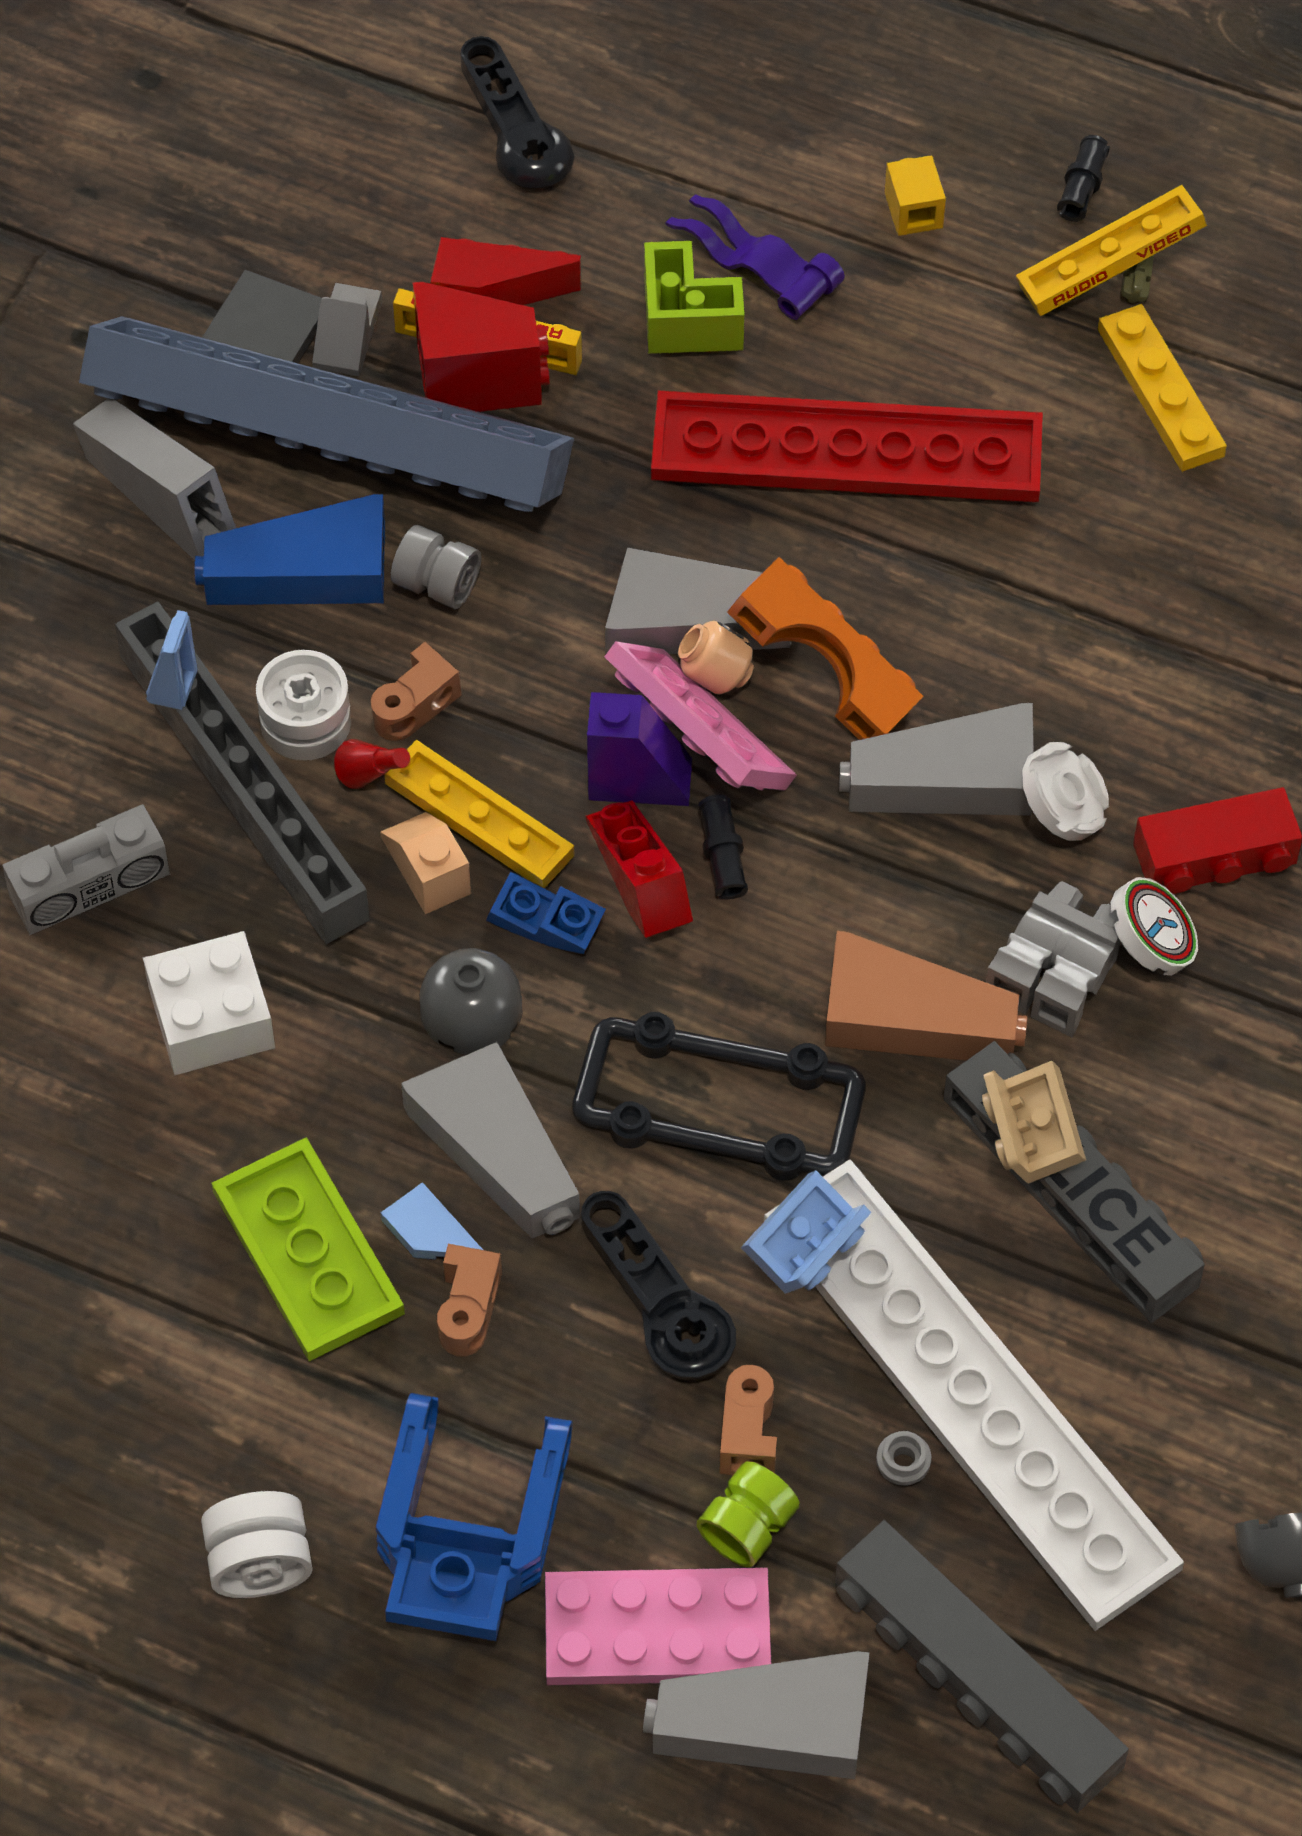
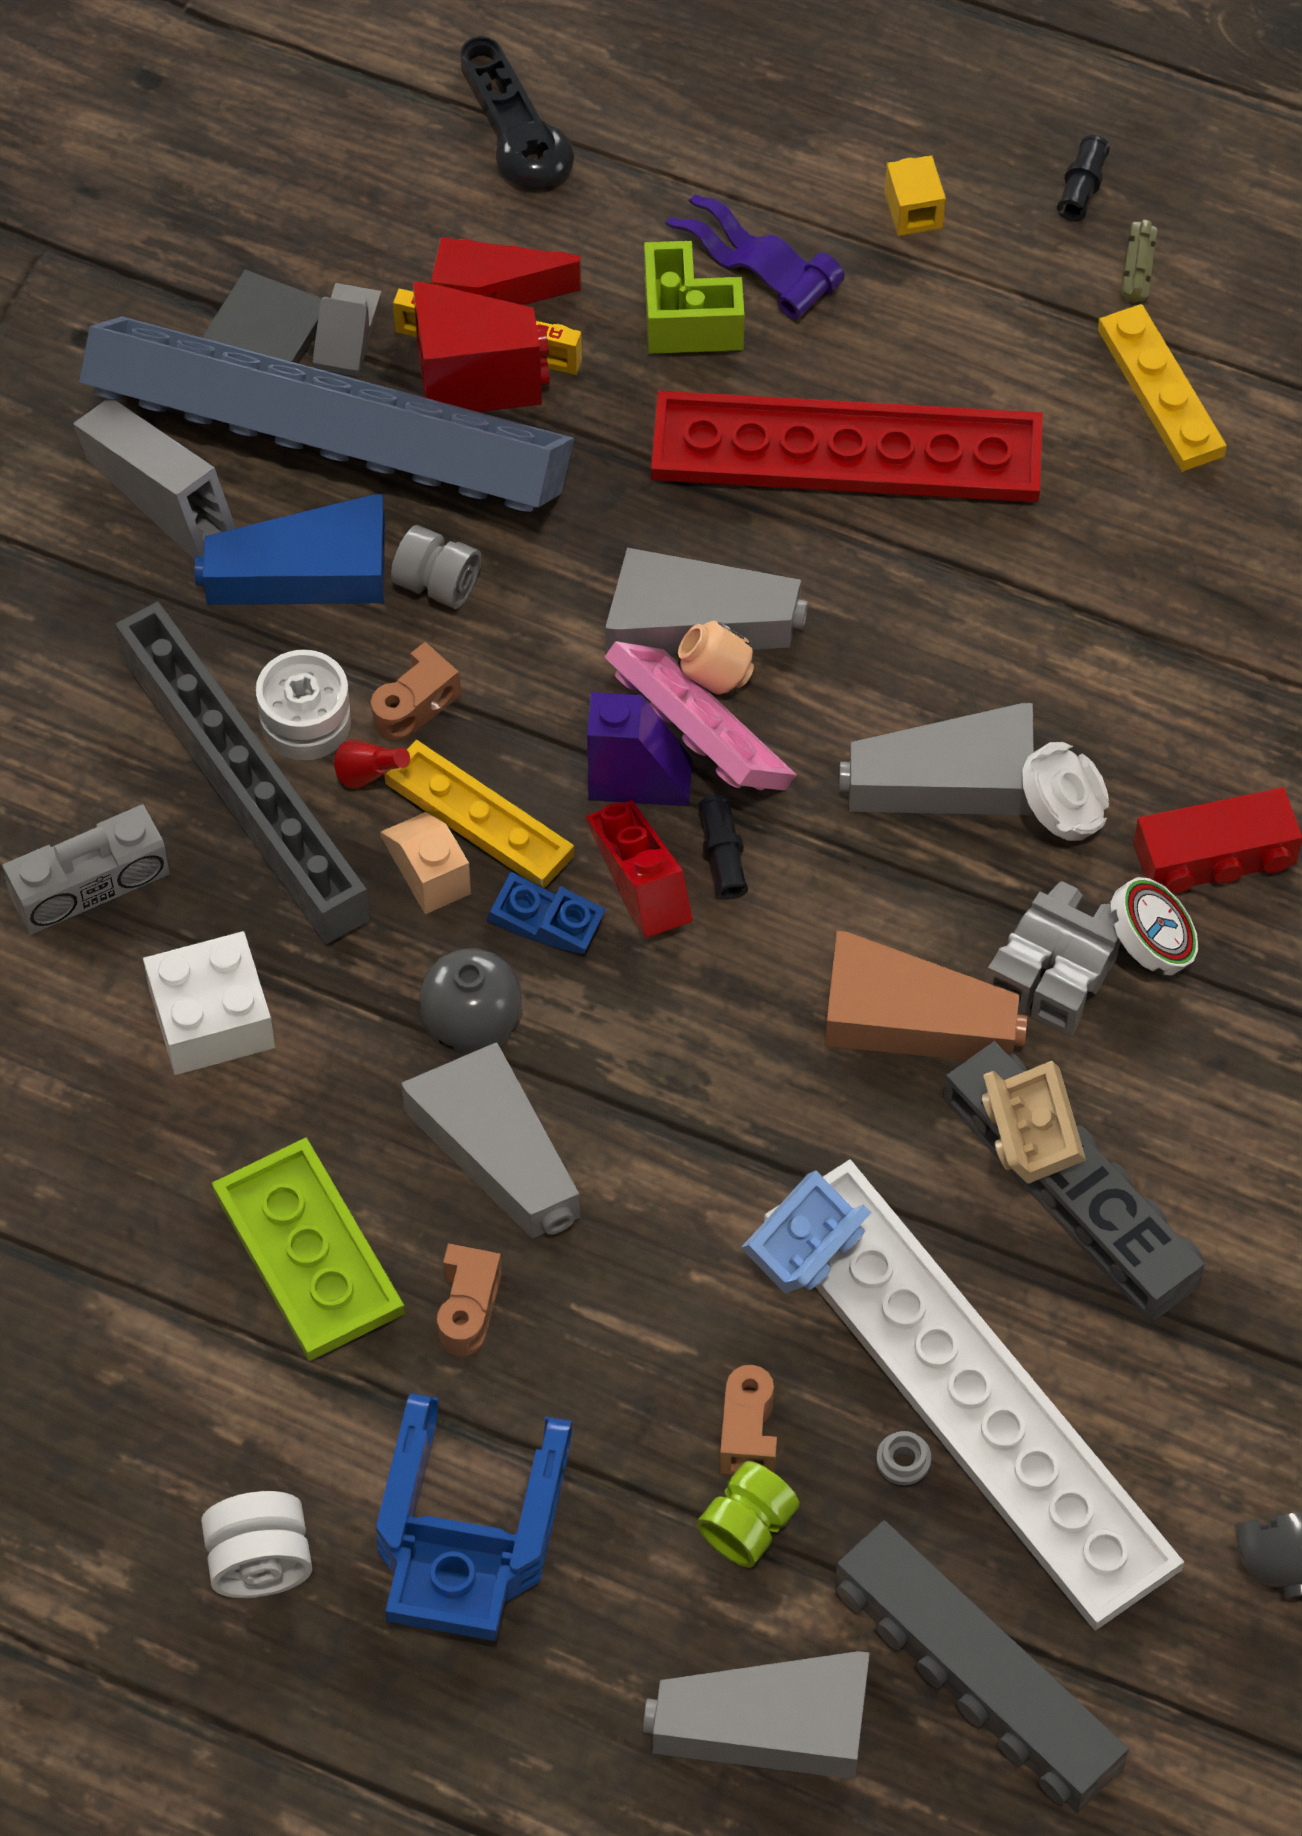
(175, 666): light blue slope -> none
(425, 1224): light blue tile -> none
(654, 1624): bright pink plate -> none
(656, 1037): black bar -> none
(661, 1295): black beam -> none
(787, 609): orange arch -> none
(1111, 250): yellow plate -> none

